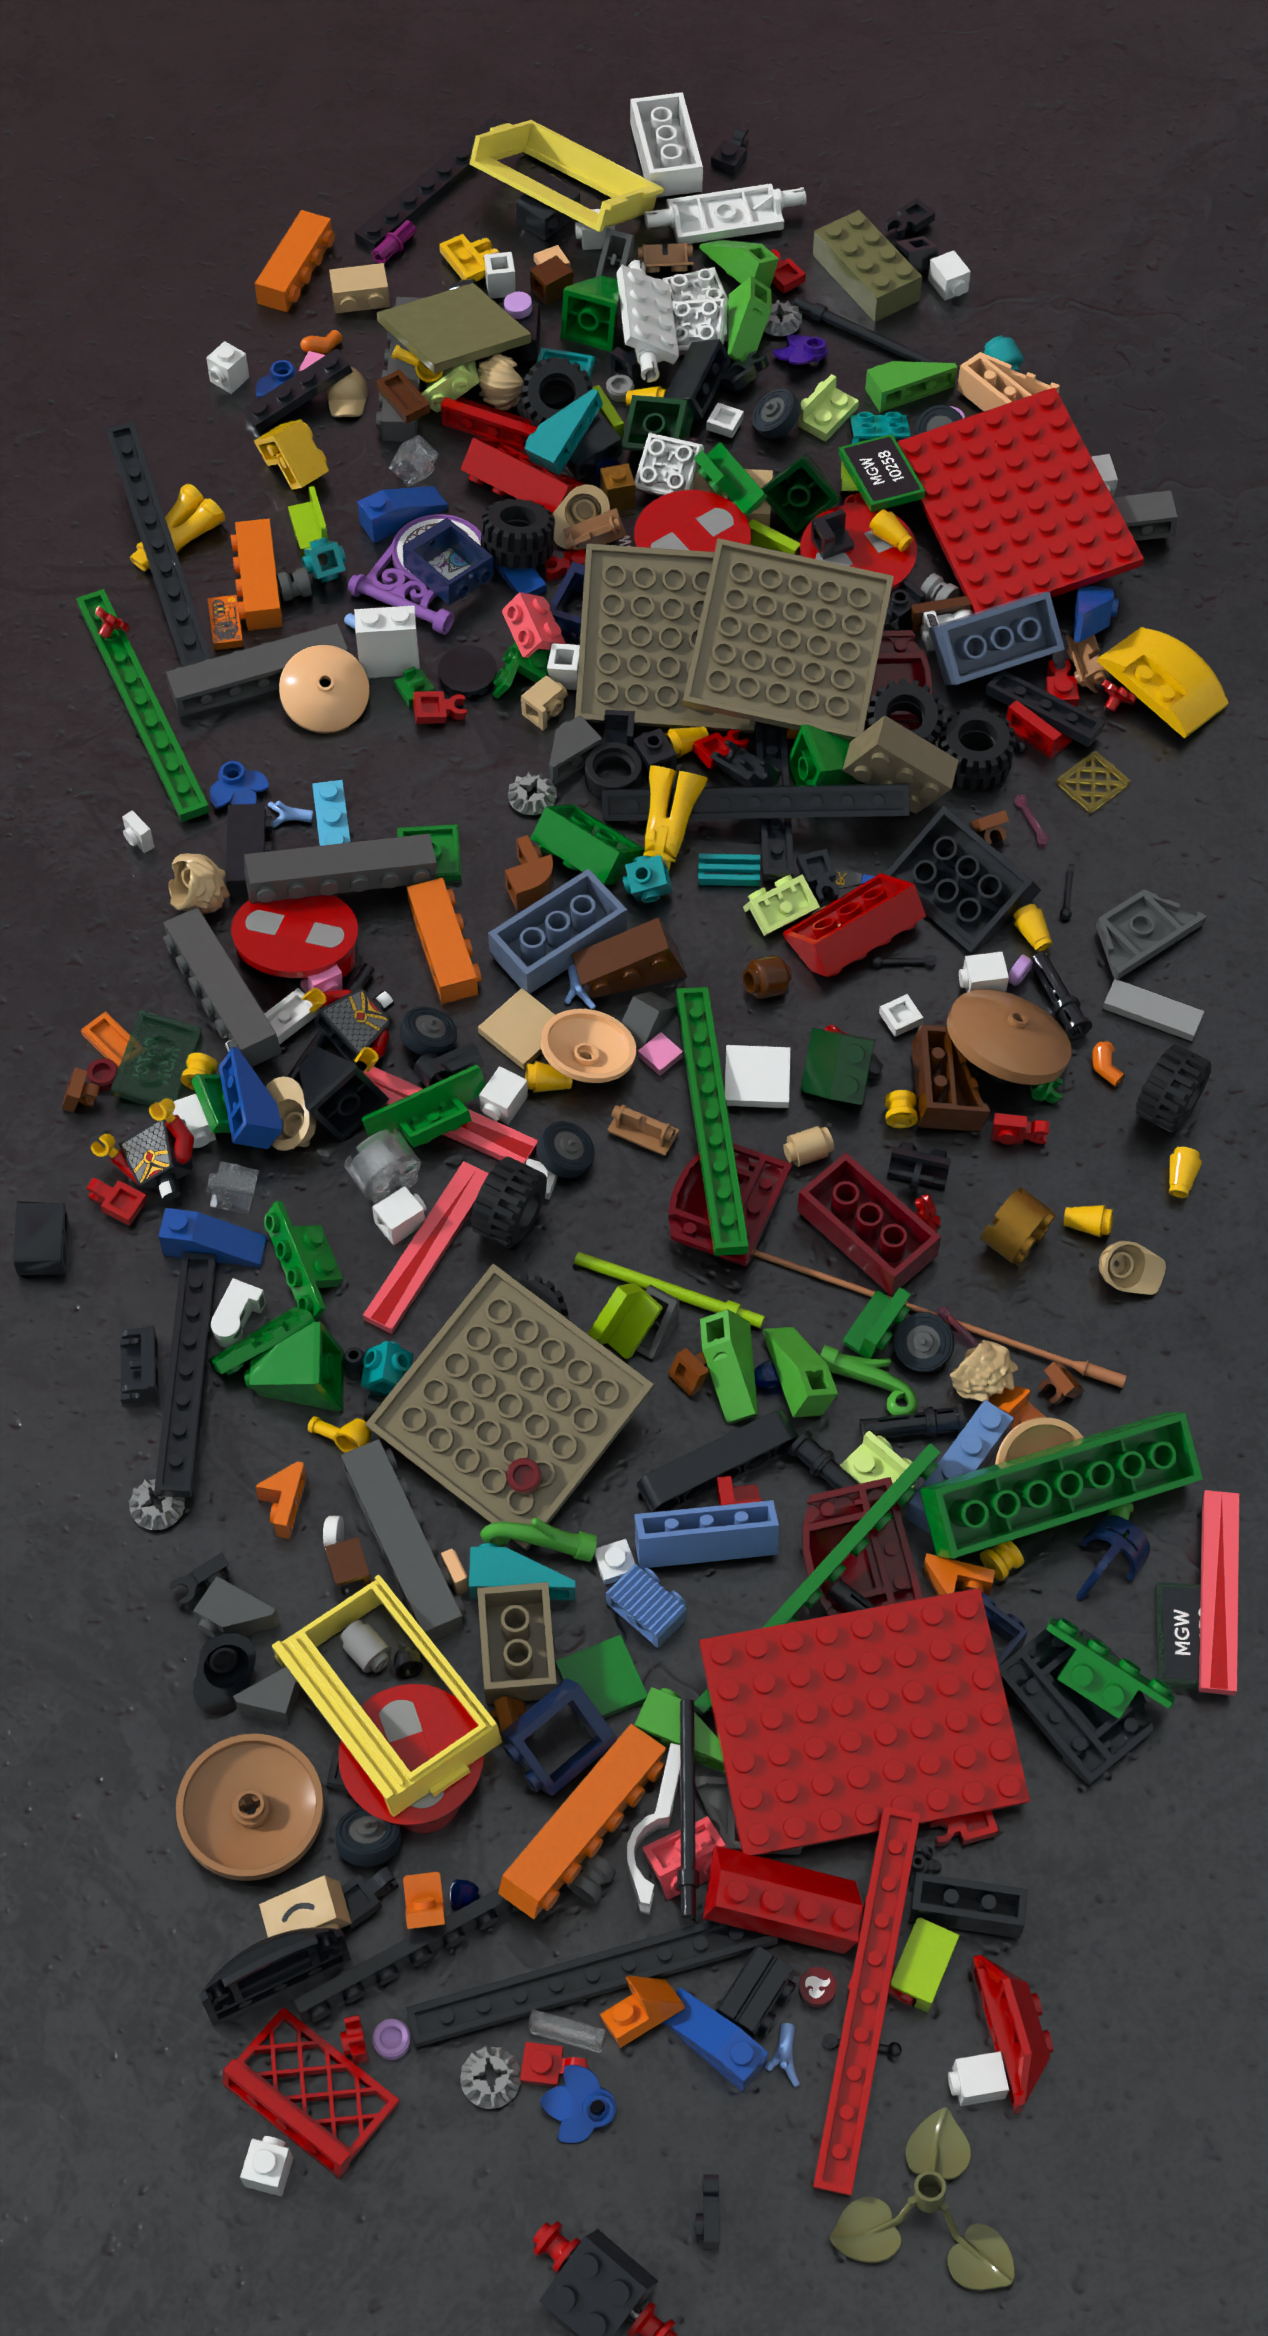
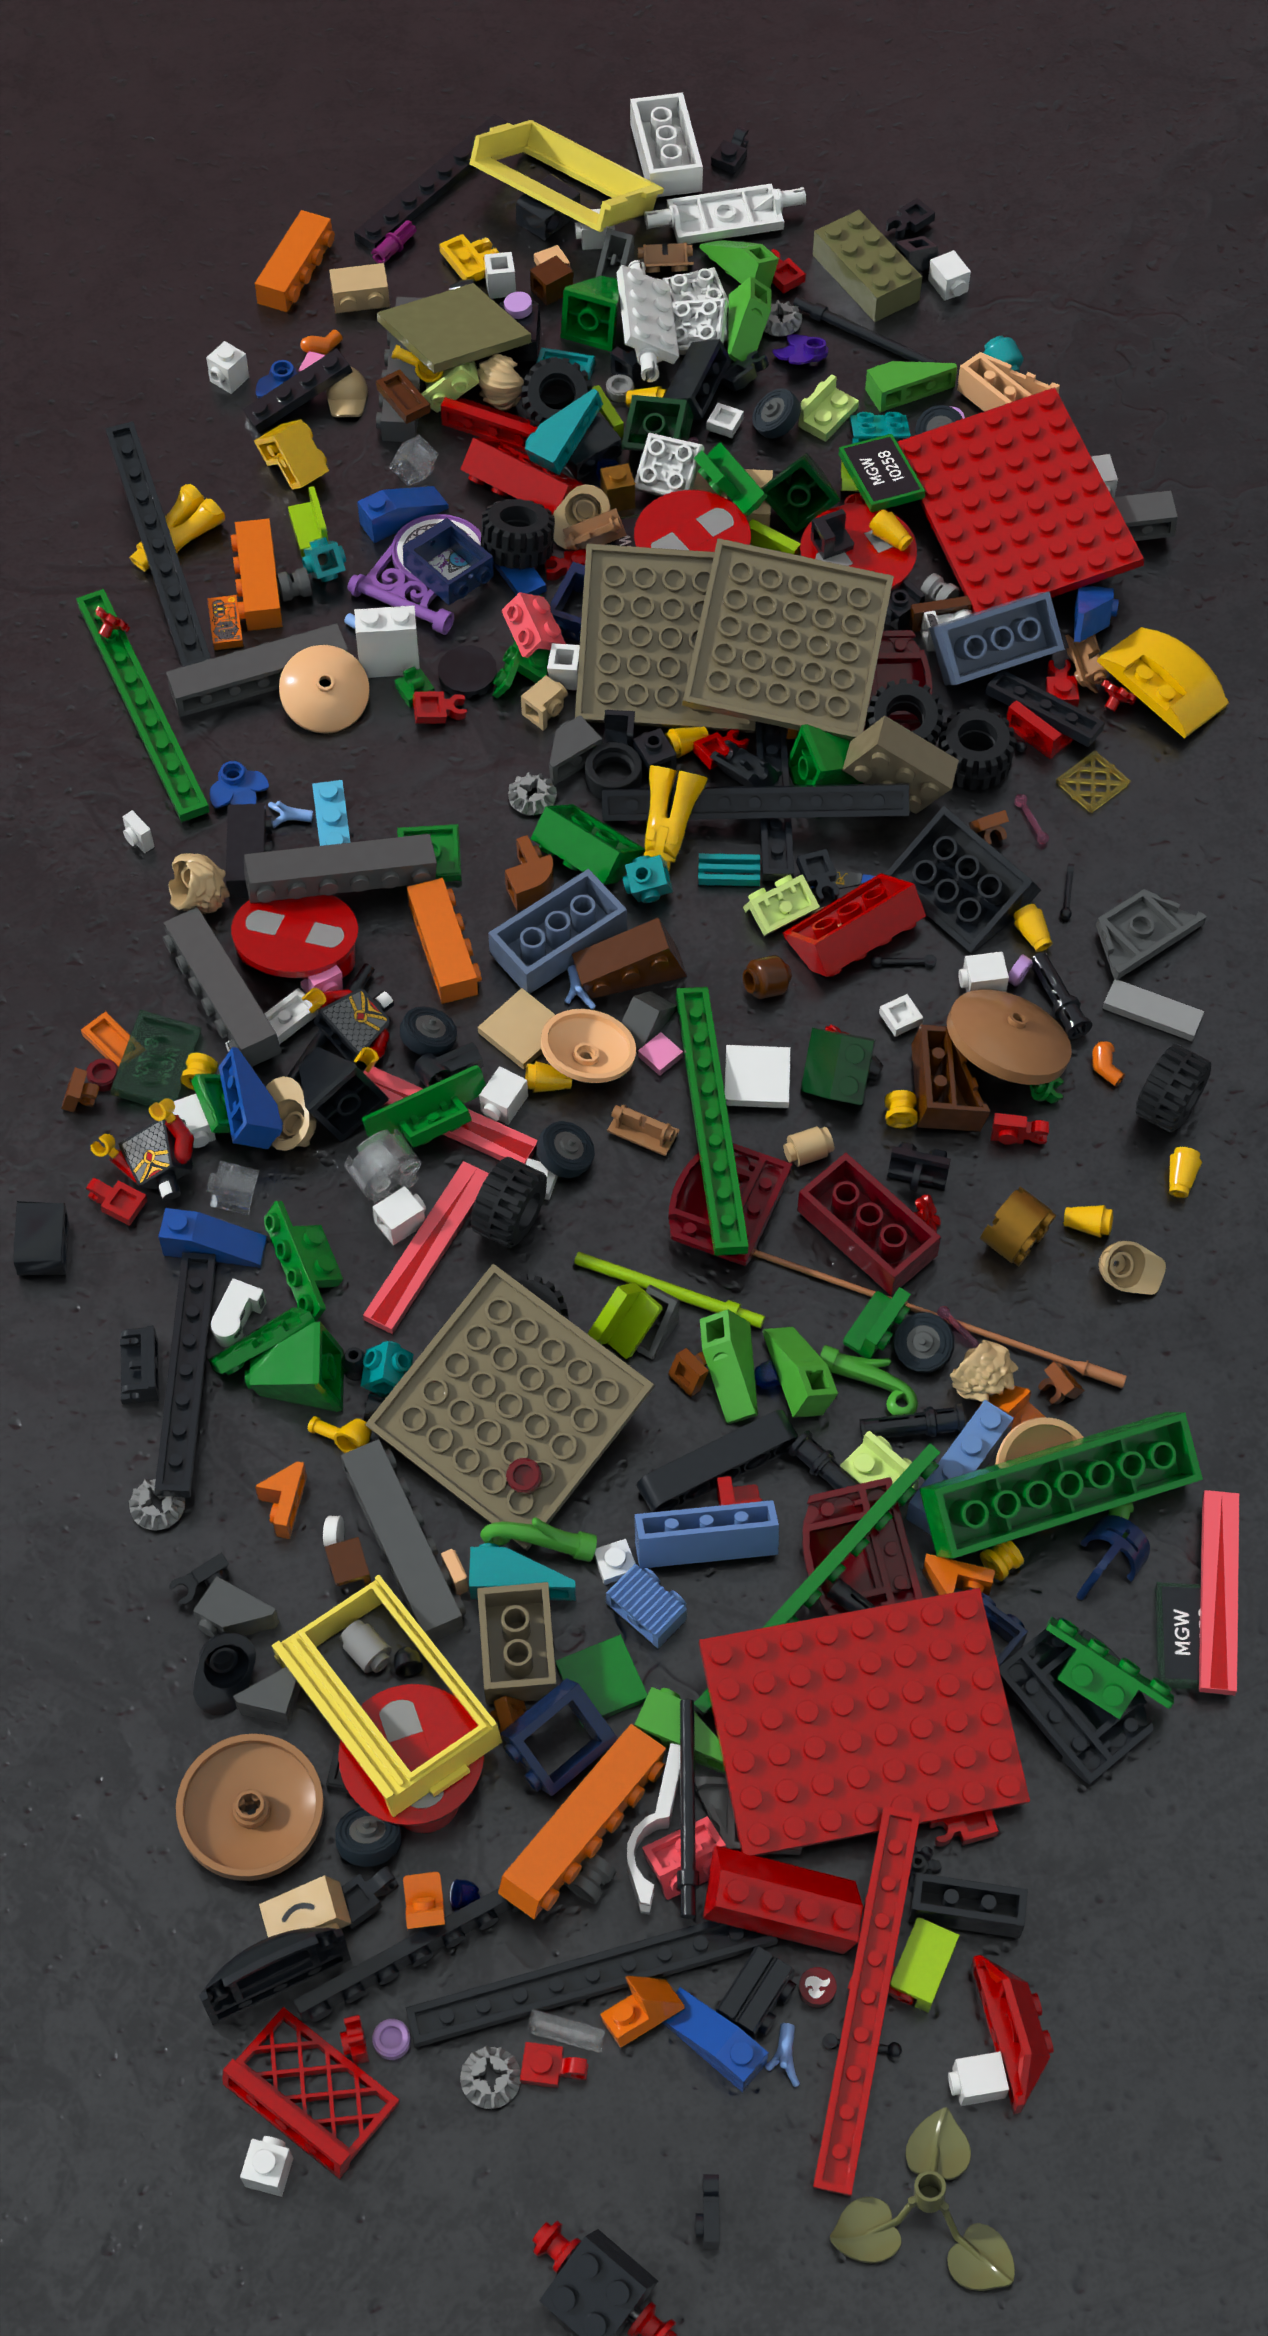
(573, 2101): blue plate -> none

